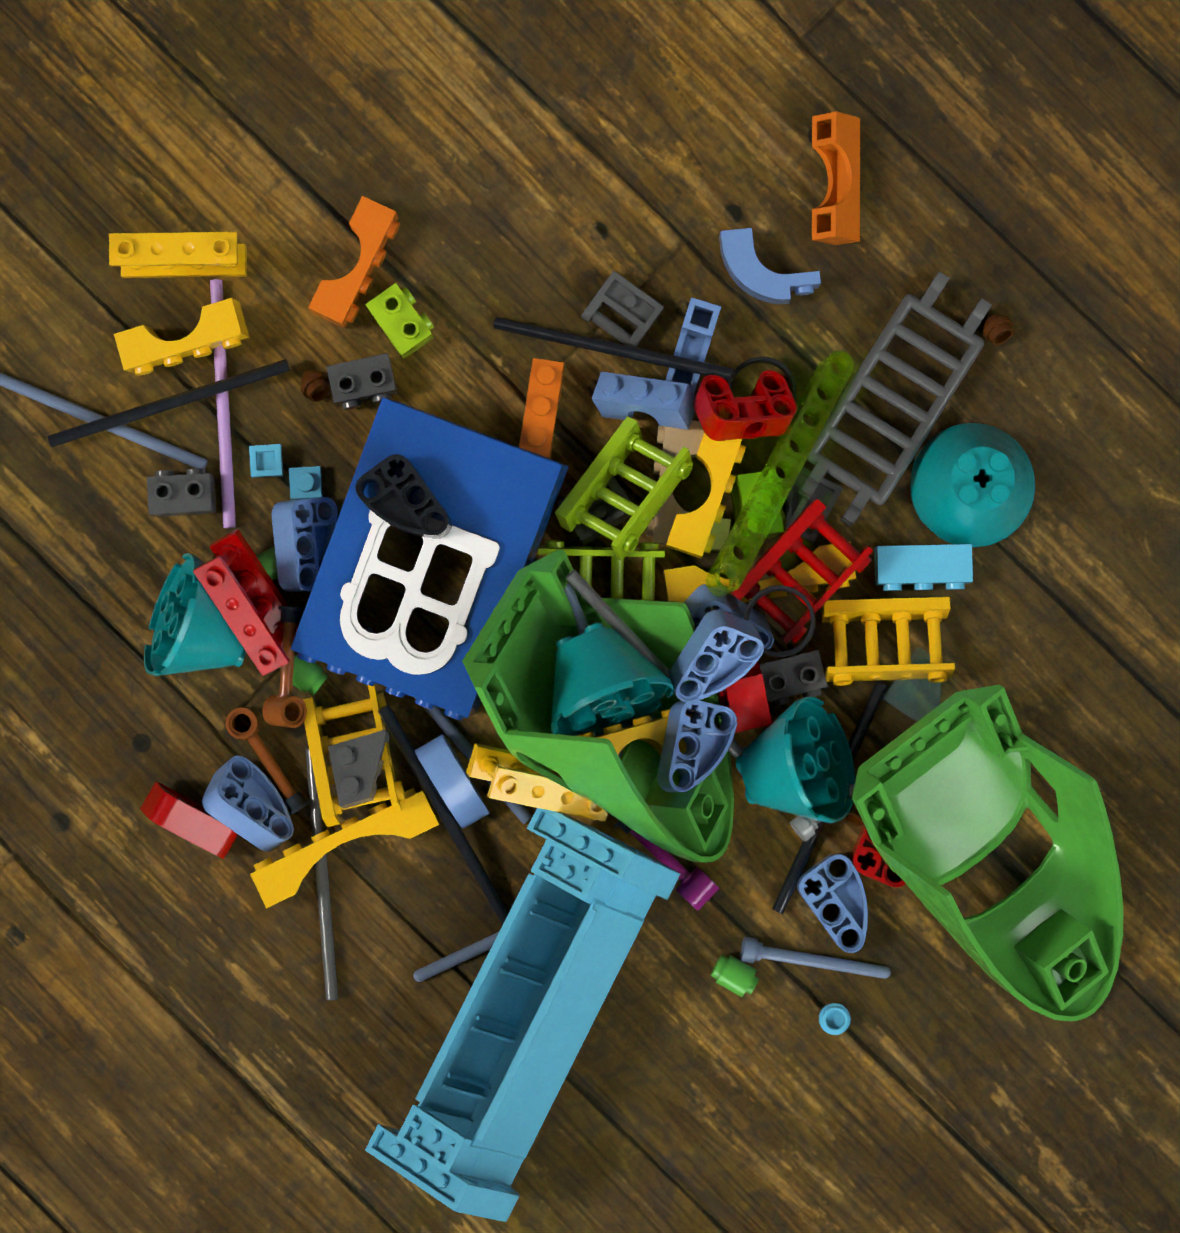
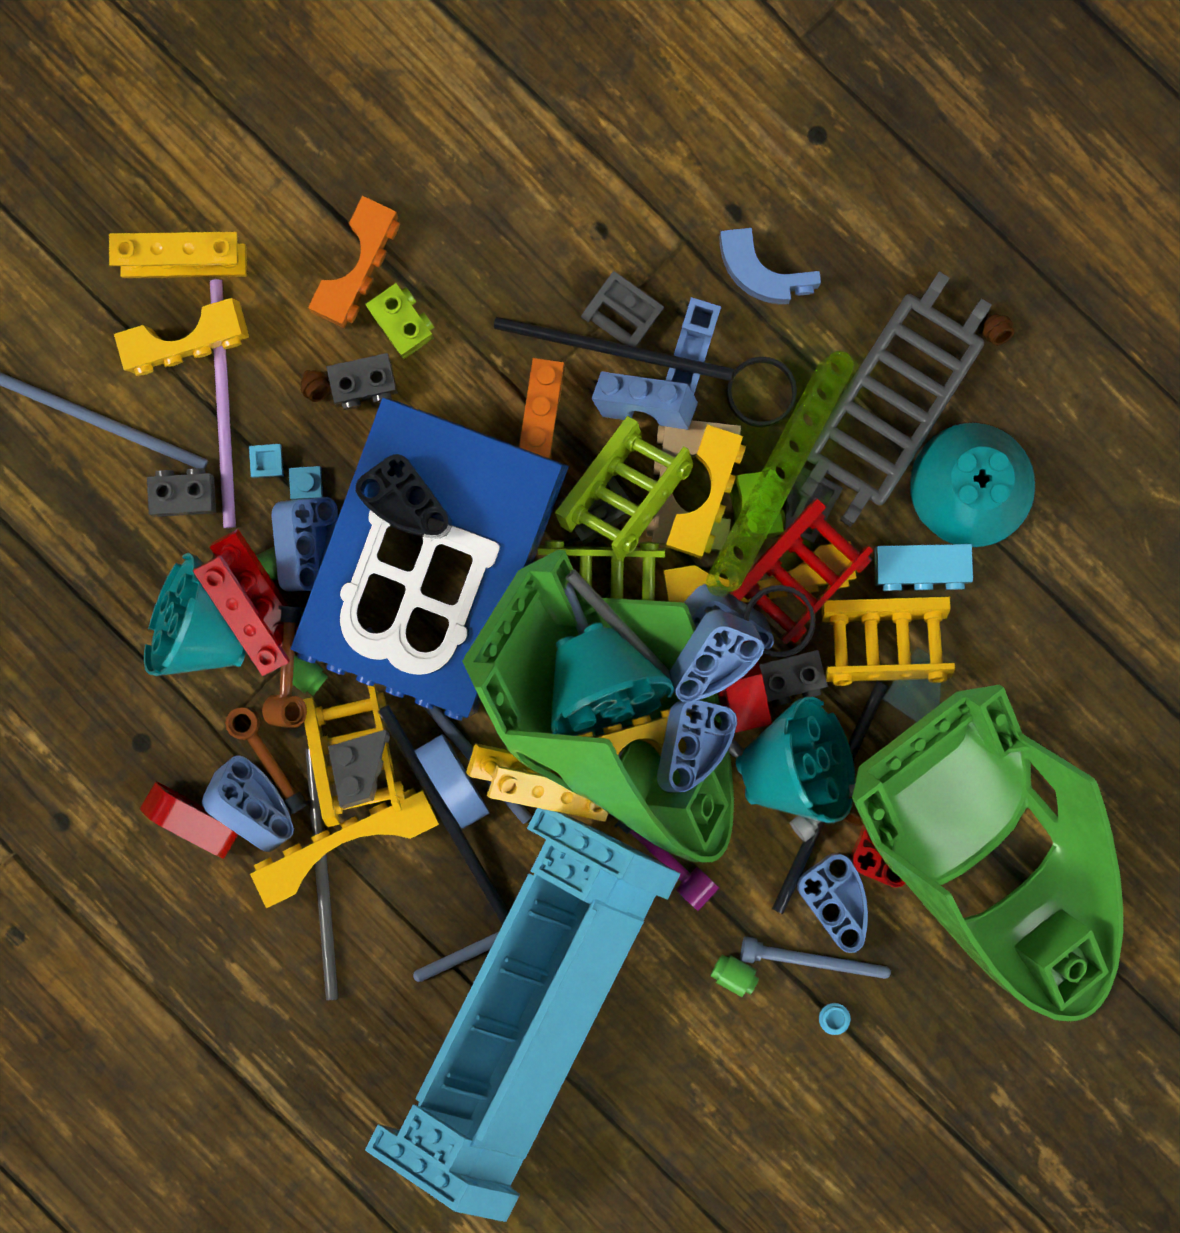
(168, 403): black piece -> none
(759, 415): red beam -> none
(838, 143): orange arch -> none

